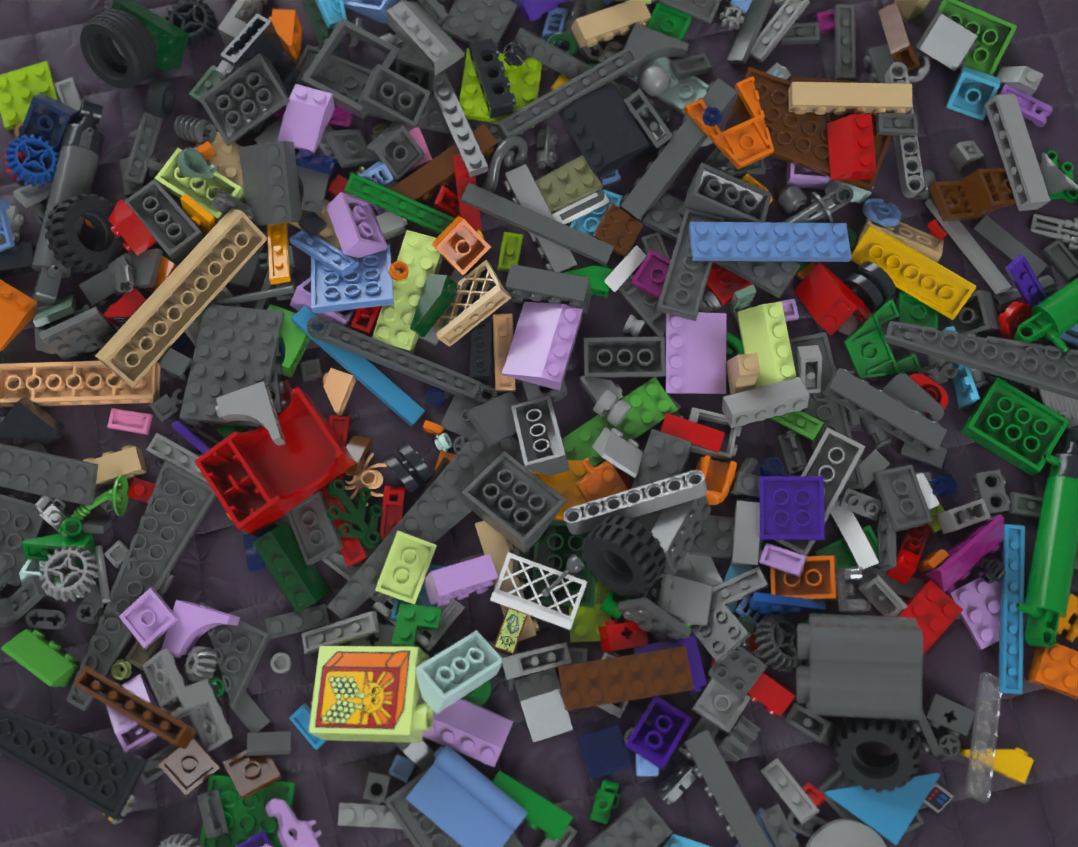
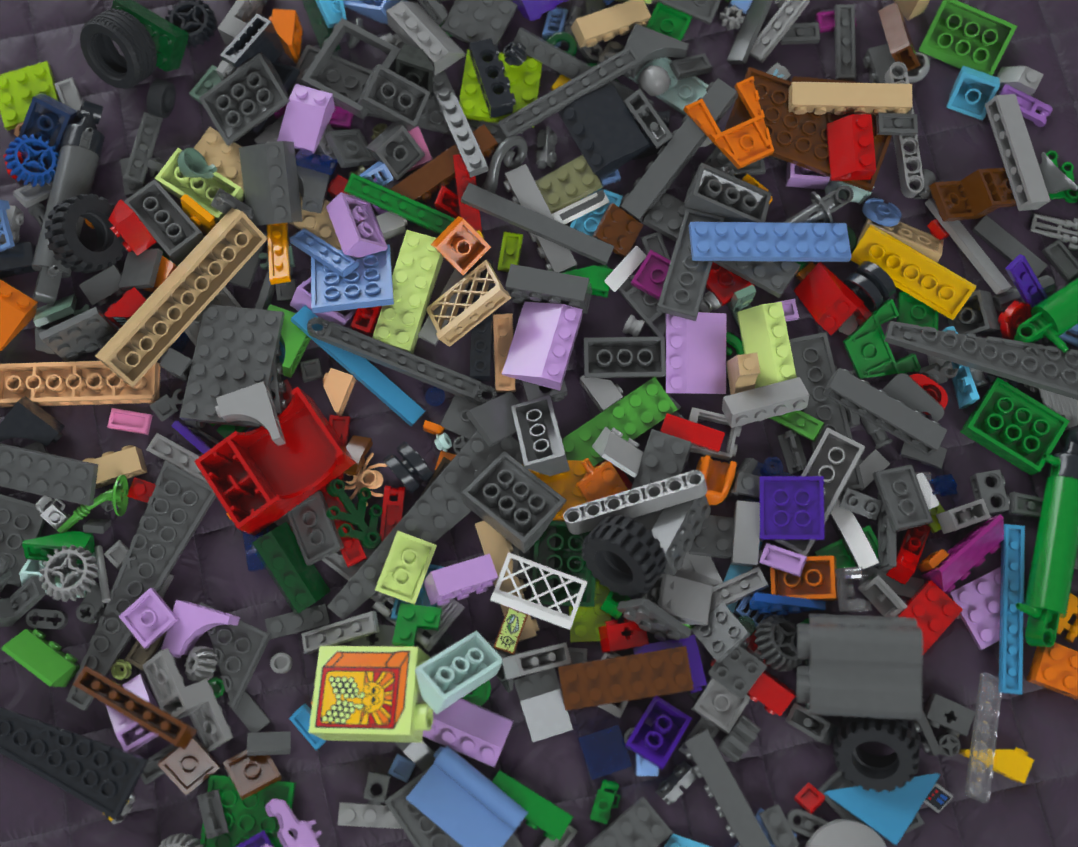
(71, 527): green tile -> none
(122, 271): dark grey piece -> none
(194, 129): dark grey piece -> none
(206, 150): orange tile -> none
(256, 296): dark grey bar -> none
(312, 224): black tile -> none
(399, 266): orange plate -> none
(434, 300): dark green slope -> none
(573, 565): dark grey hinge -> none
(612, 408): light grey wheel -> none
(711, 121): clear blue plate -> none
(789, 791): light grey tile -> none
(792, 199): dark grey head -> none
(810, 367): light grey slope -> none
(946, 42): slope -> none
(965, 154): light grey slope -> none
(991, 570): black gear -> none

